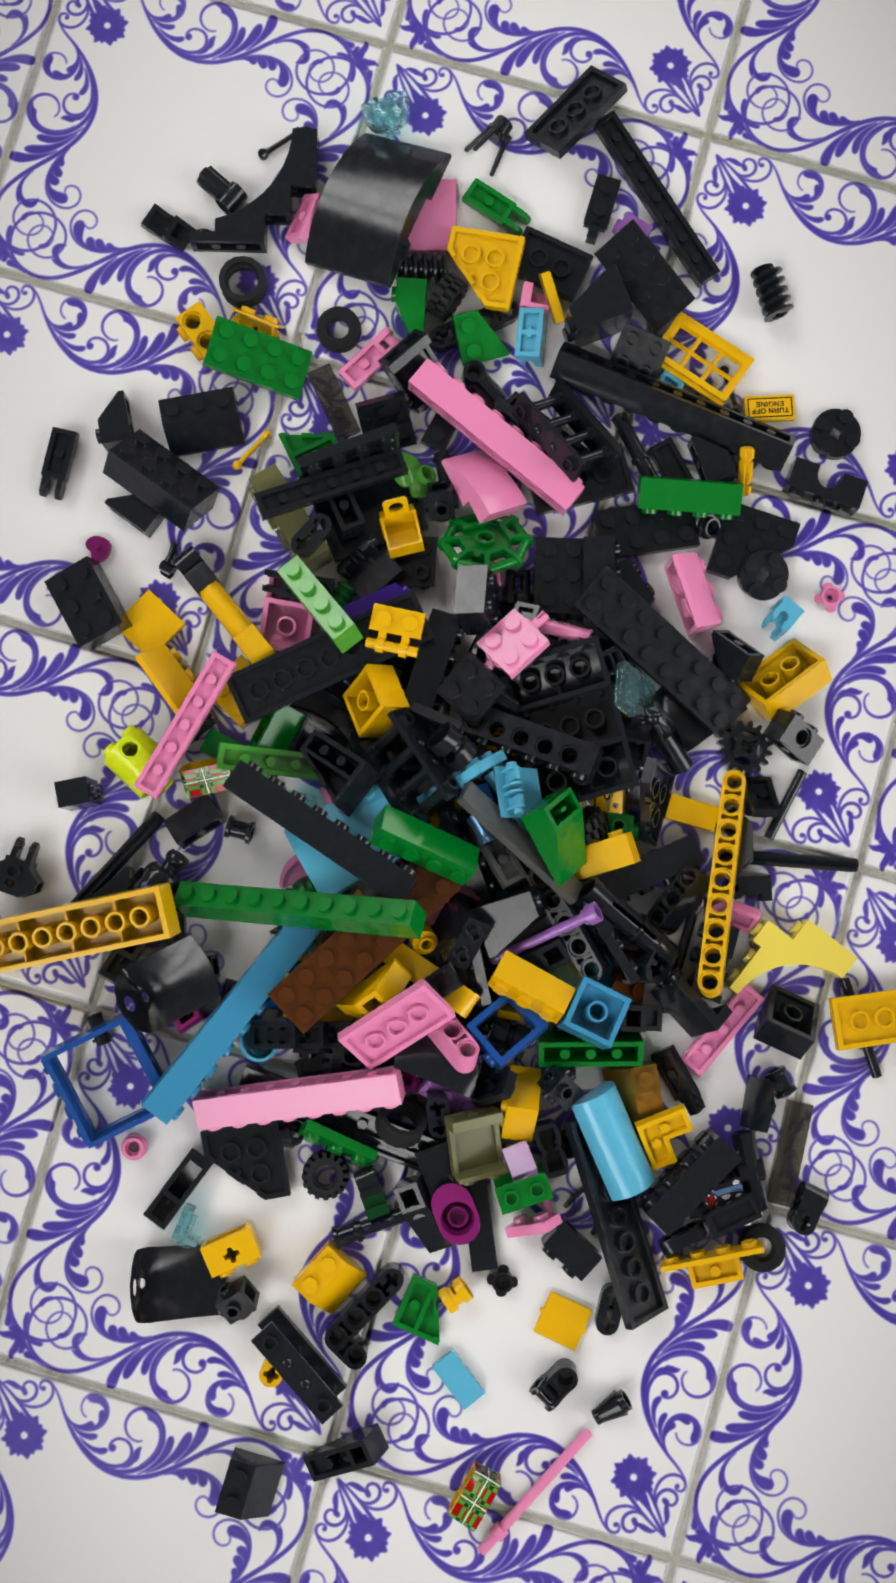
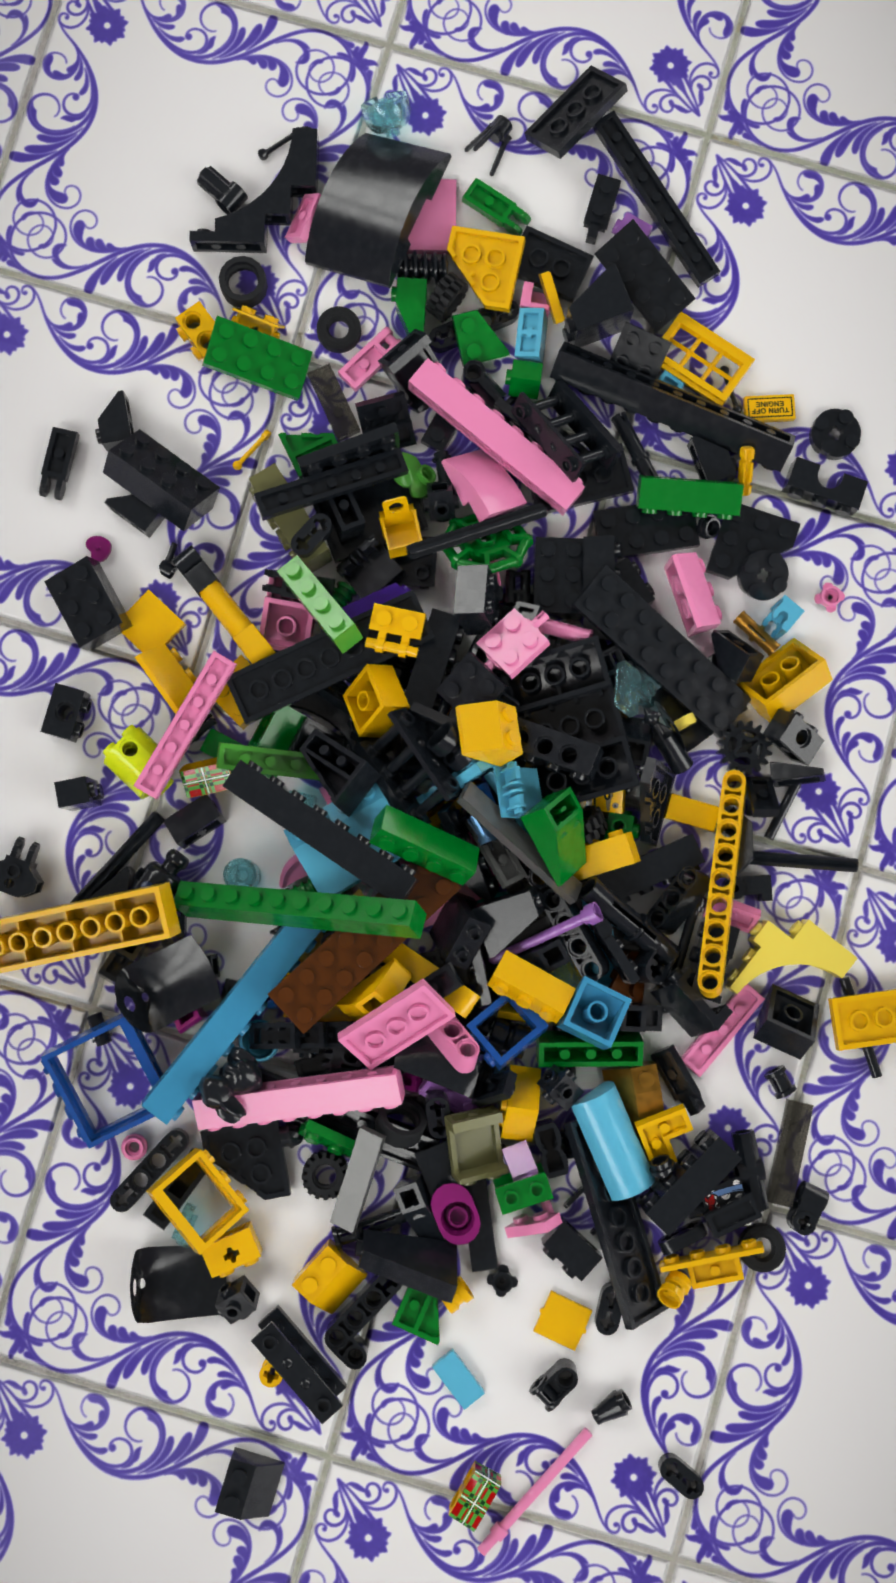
(61, 699): none -> black brick
(148, 1168): none -> black beam
(167, 228): black slope -> none
(202, 422): black slope -> none
(220, 1180): none -> yellow window
(237, 1075): none -> black animal
(239, 829): black bush -> none
(242, 873): none -> clear light blue wheel
(348, 1453): black slope -> none
(358, 1179): none -> tile
(372, 1192): leg -> none
(411, 1261): none -> black slope
(427, 942): yellow brick -> none
(476, 531): none -> black axle
(489, 732): none -> yellow slope
(524, 378): none -> green brick
(662, 1166): none -> black plate
(669, 460): black tile -> none
(674, 1289): none -> yellow wheel
(676, 1480): none -> black beam
(684, 721): none -> light yellow tile
(759, 1103): black slope -> none
(769, 645): none -> pearl gold pin
(771, 292): black piece -> none
(791, 774): none -> black slope

